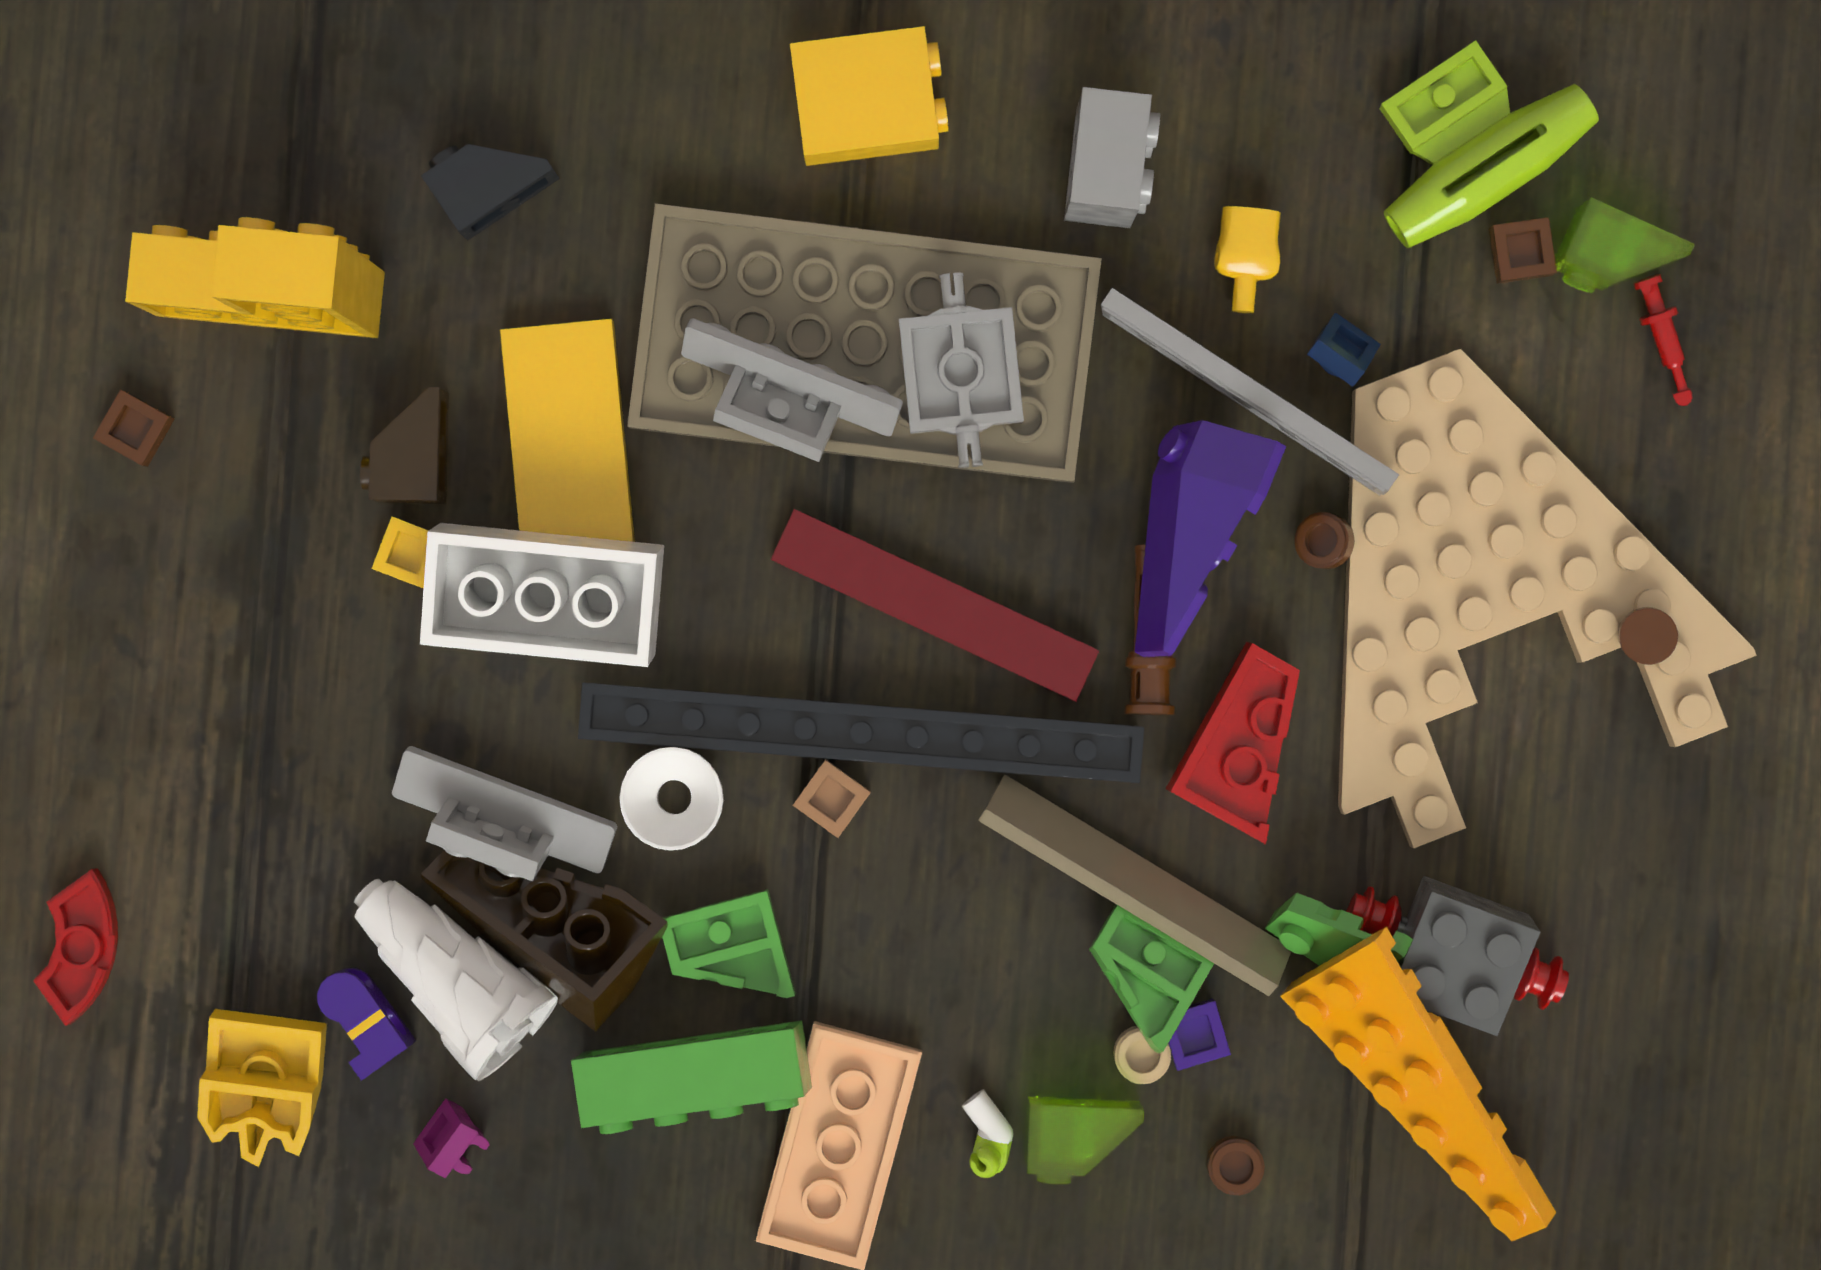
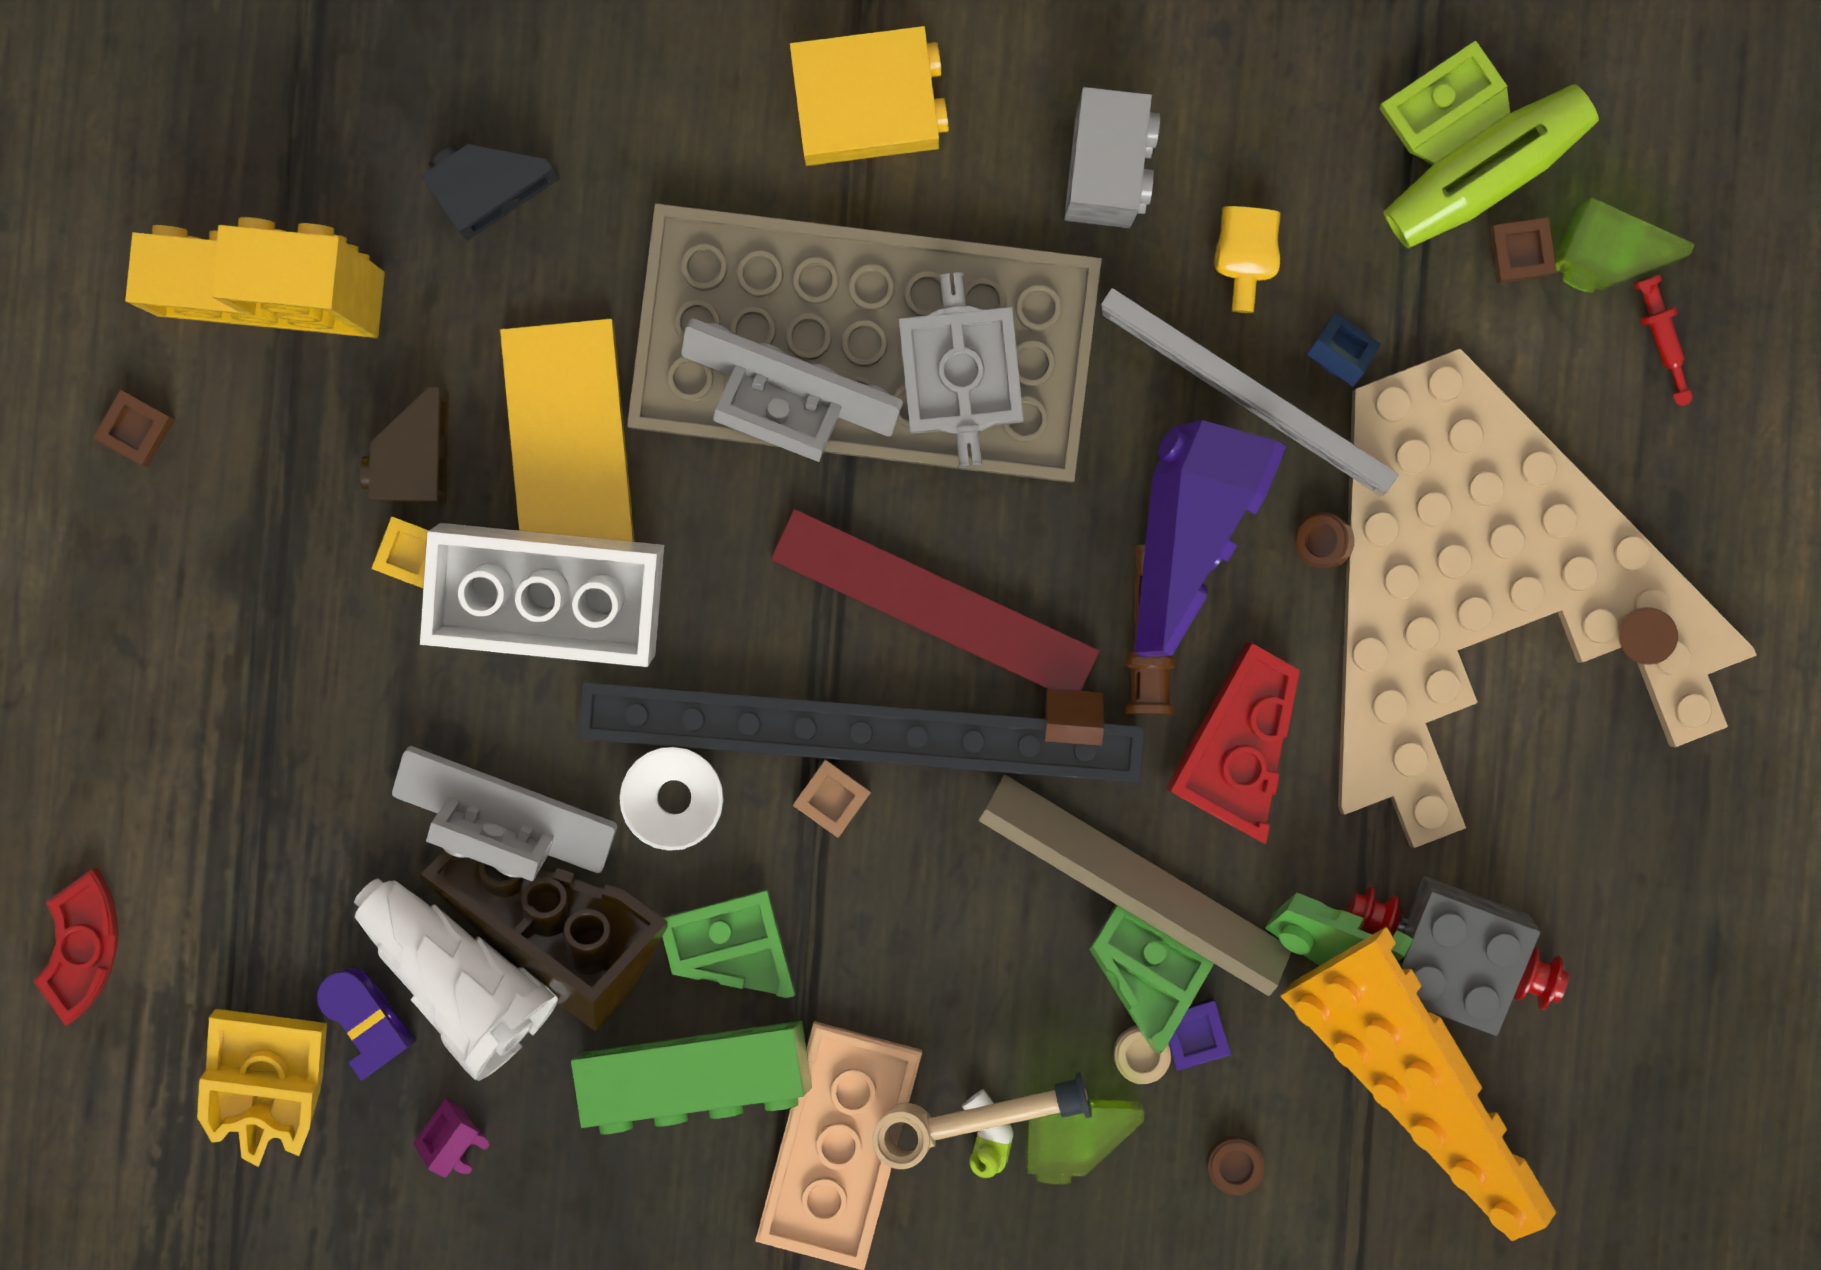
(1067, 1099): none -> tan piece
(1074, 717): none -> reddish brown tile

